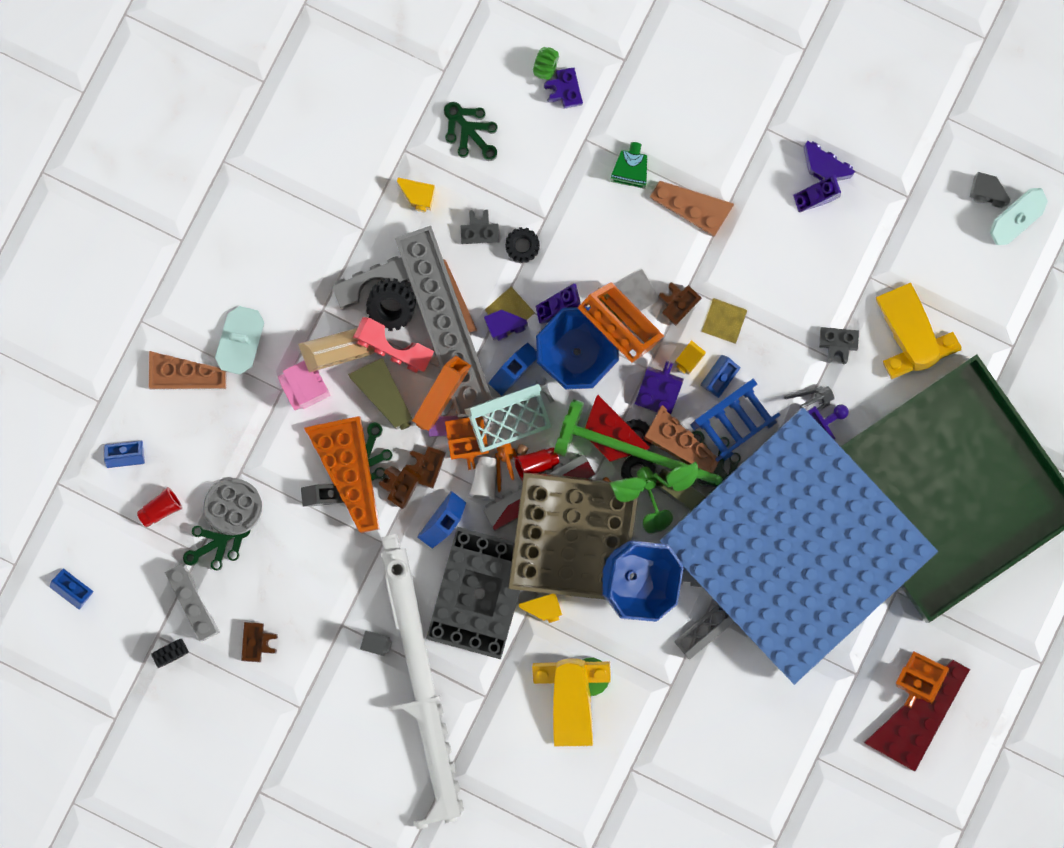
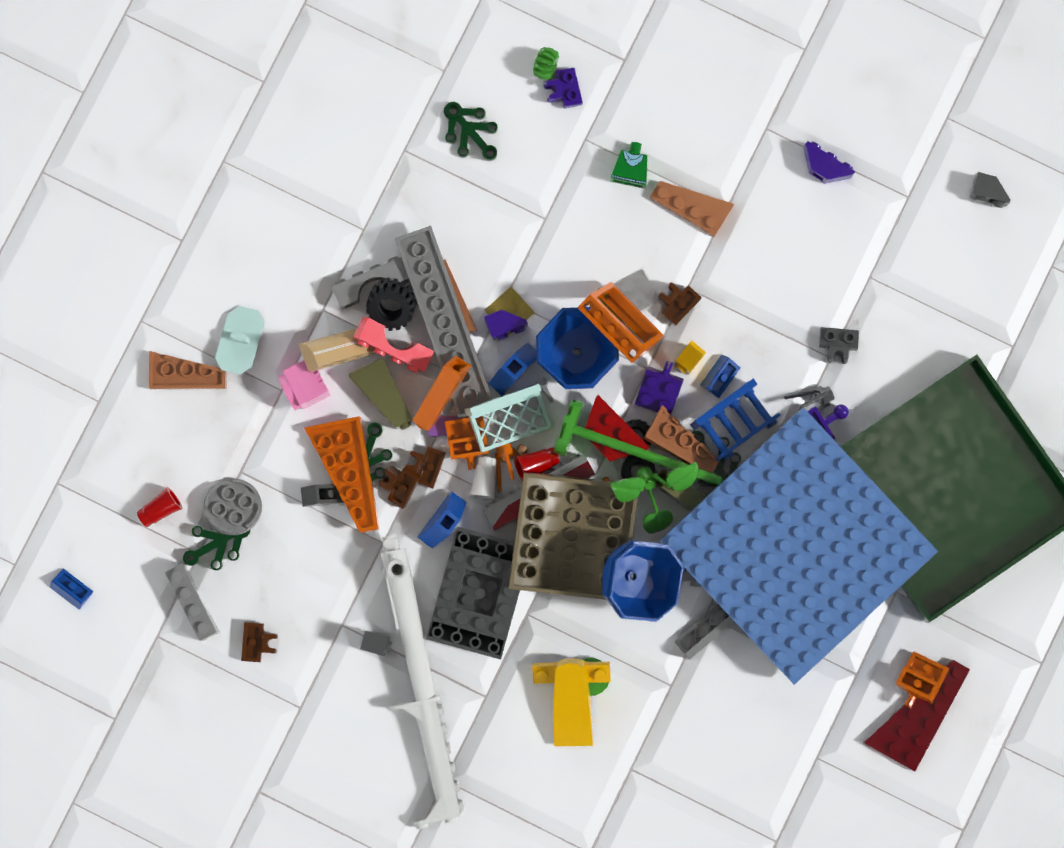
(124, 454): blue slope -> none
(169, 653): black tyre -> none
(418, 194): yellow slope -> none
(479, 230): dark grey plate -> none
(522, 256): black tyre -> none
(543, 608): yellow slope -> none
(564, 299): dark purple slope -> none
(724, 320): clear yellow sticker -> none
(818, 194): dark purple slope -> none
(912, 333): yellow slope -> none
(1018, 216): light aqua shield -> none

